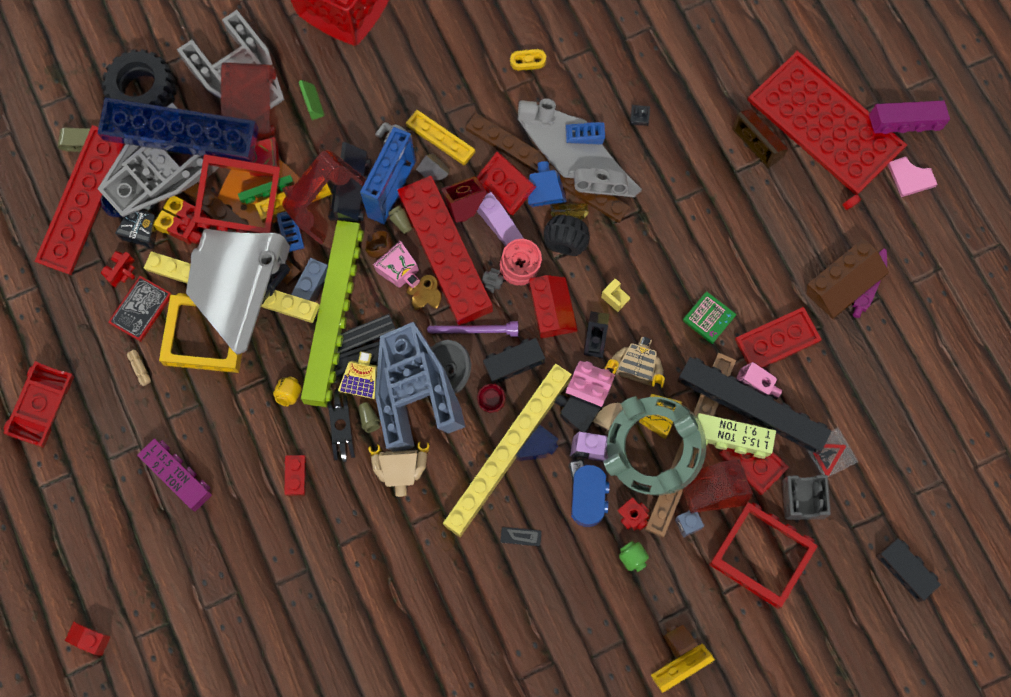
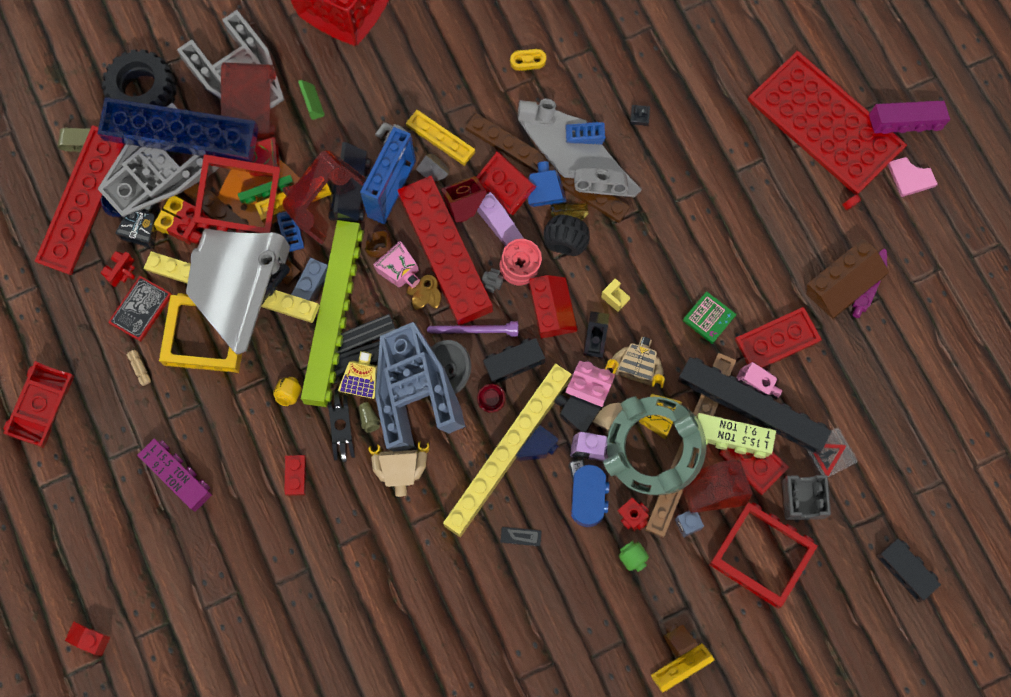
(400, 219): olive cone -> none
(759, 137): dark brown slope -> none

